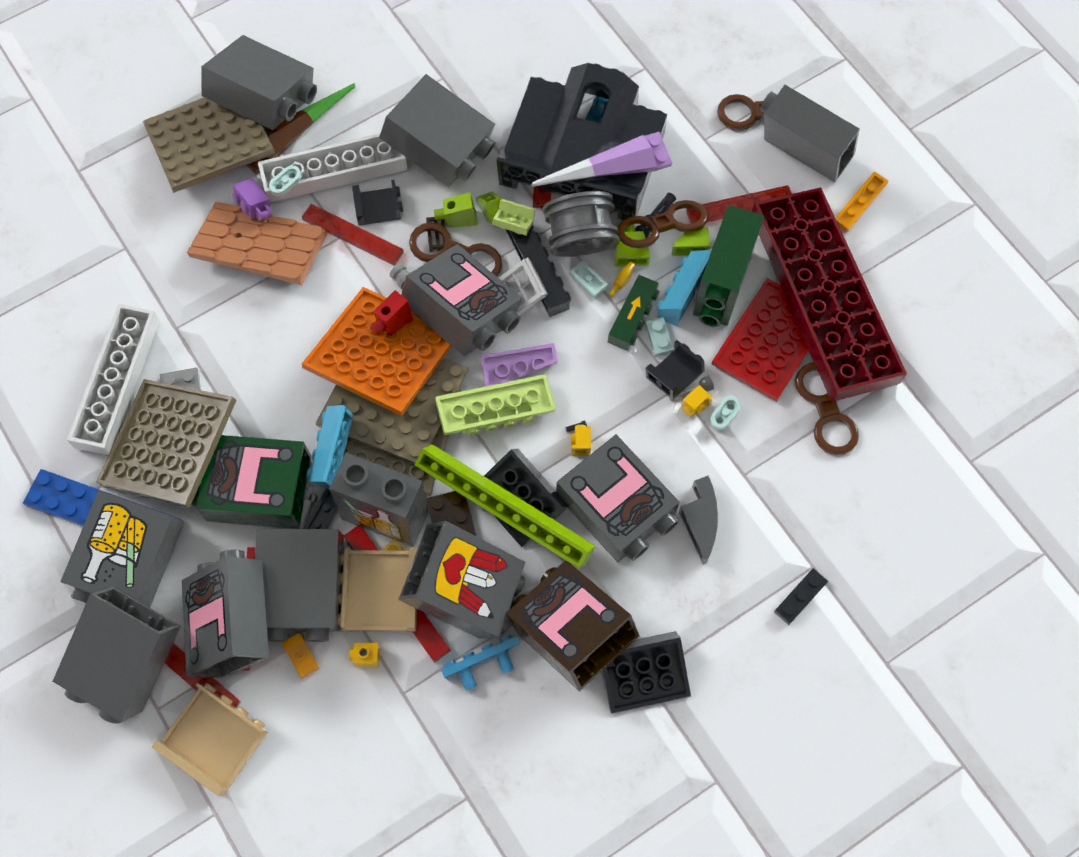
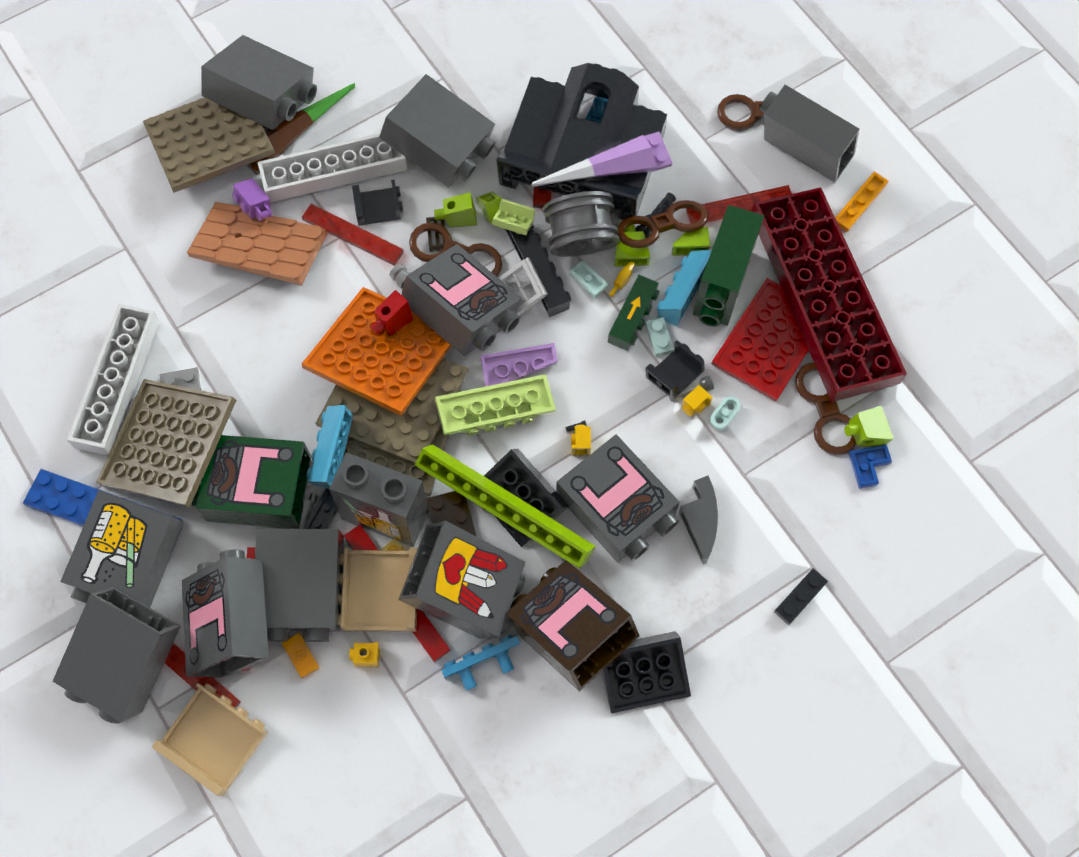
(284, 181): light aqua plate -> none
(865, 460): none -> blue tile
(869, 428): none -> torso

